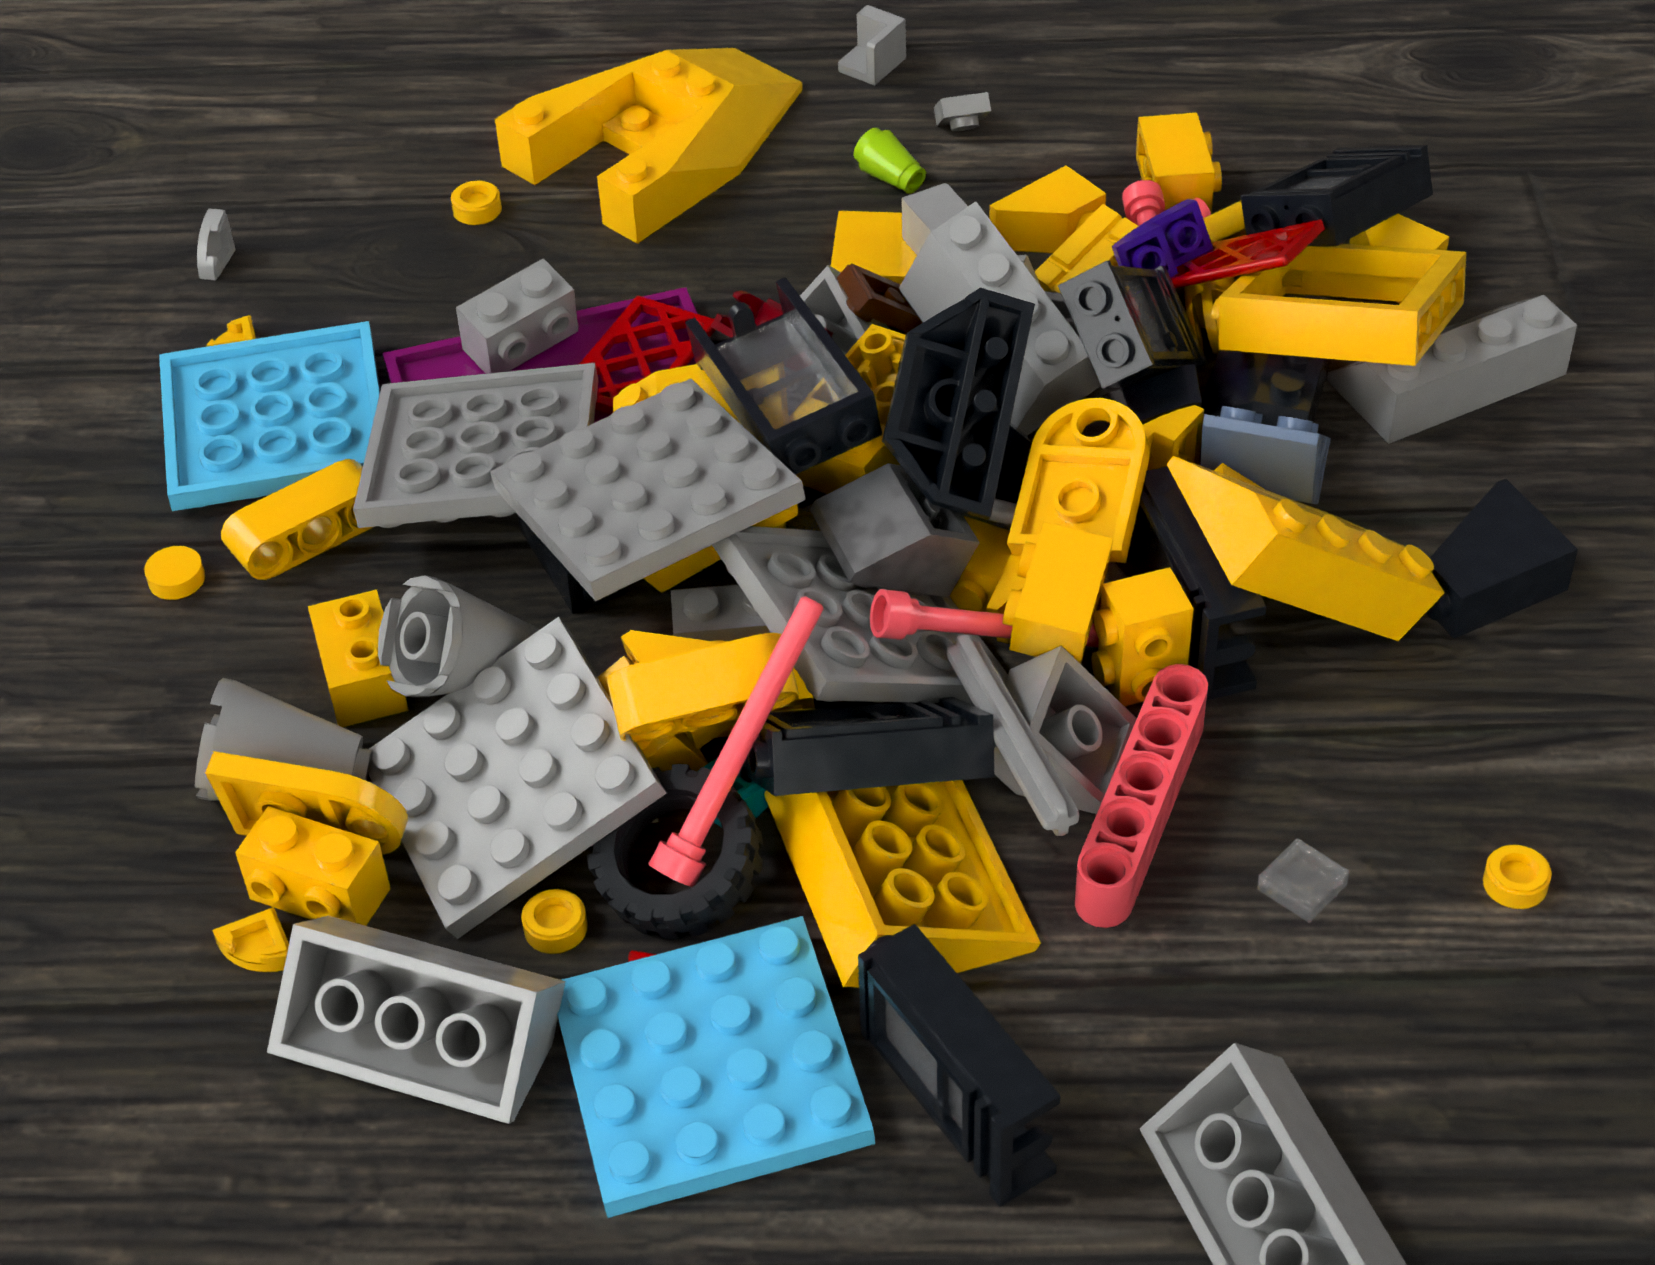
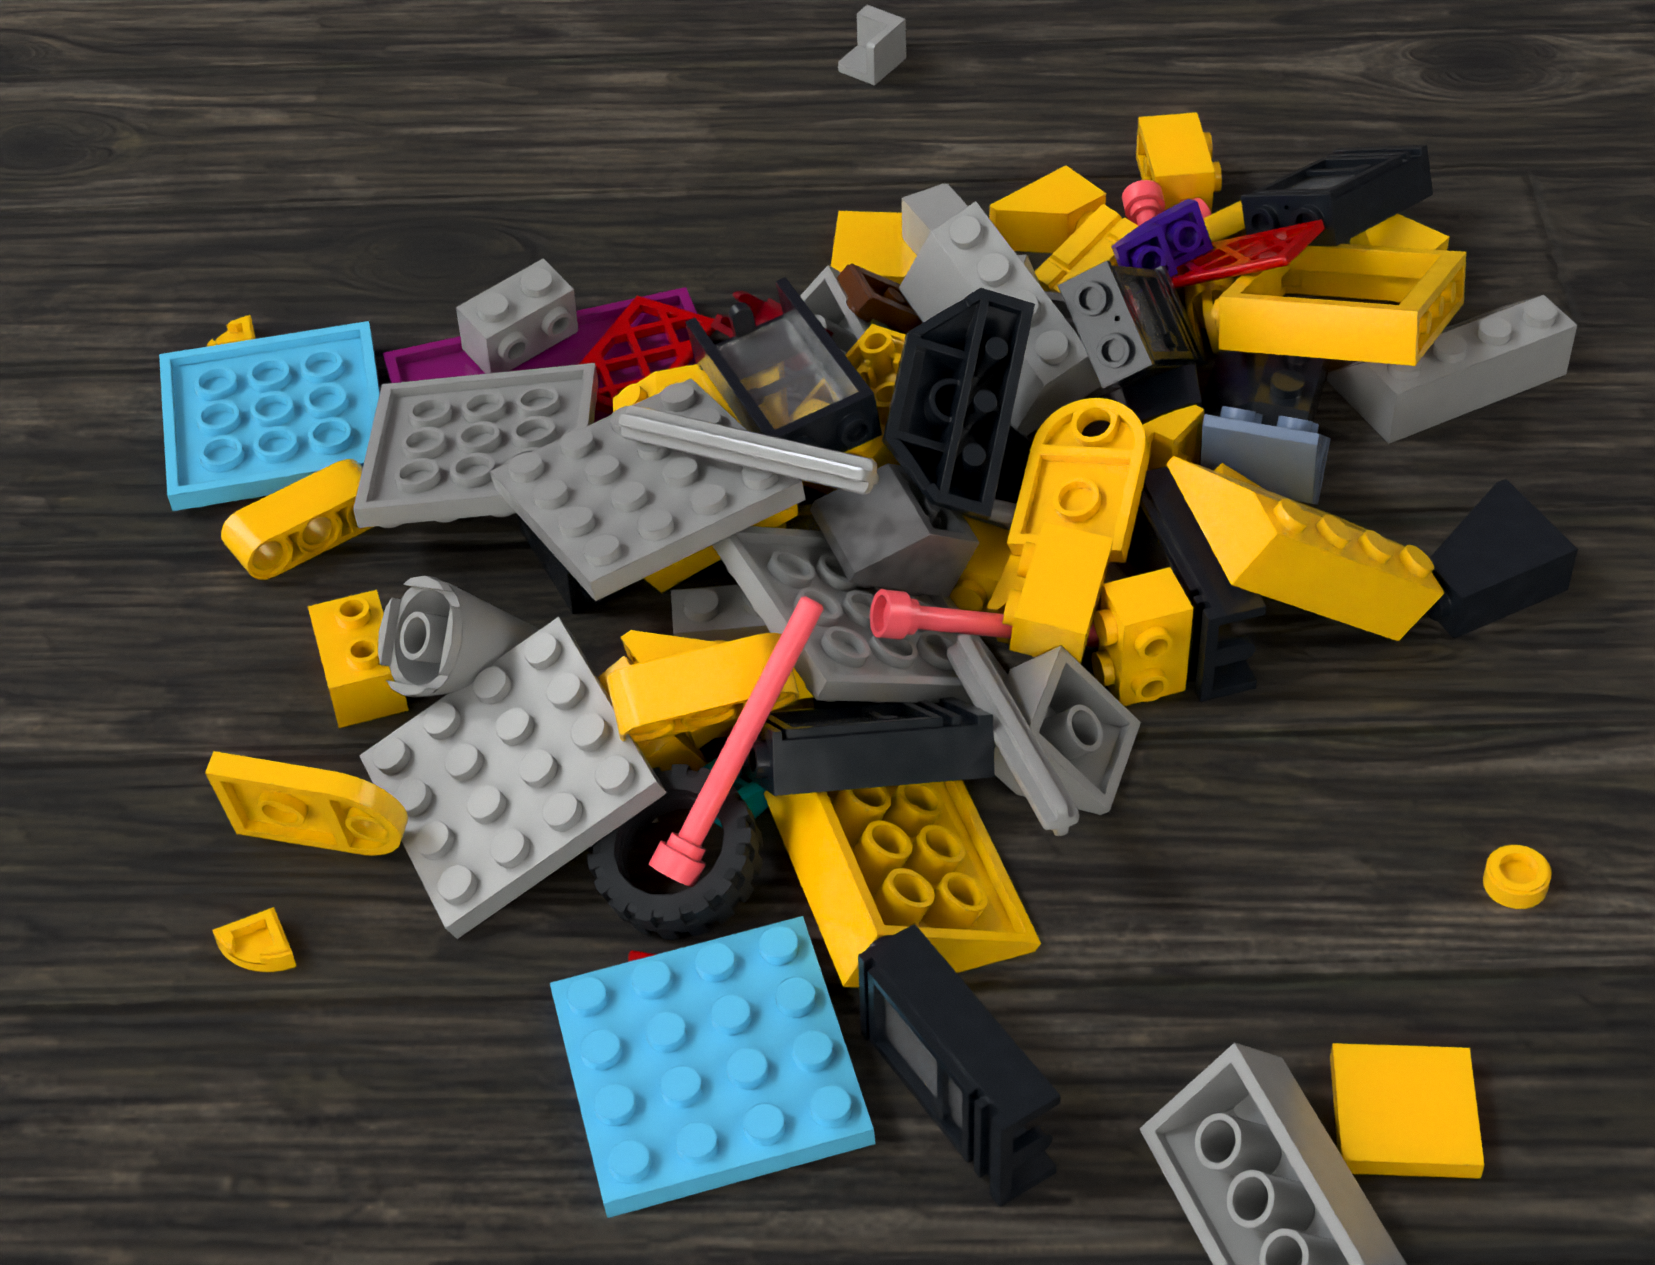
(174, 572): yellow tile -> none
(214, 244): light grey tile -> none
(275, 731): light grey cone -> none
(312, 868): yellow brick -> none
(414, 1016): light grey slope -> none
(476, 202): yellow tile -> none
(554, 921): yellow tile -> none
(678, 114): yellow wedge -> none
(749, 449): none -> light grey axle
(888, 160): lime cone -> none
(962, 111): light grey plate -> none
(1140, 796): coral beam -> none
(1303, 880): clear tile -> none
(1406, 1110): none -> yellow tile

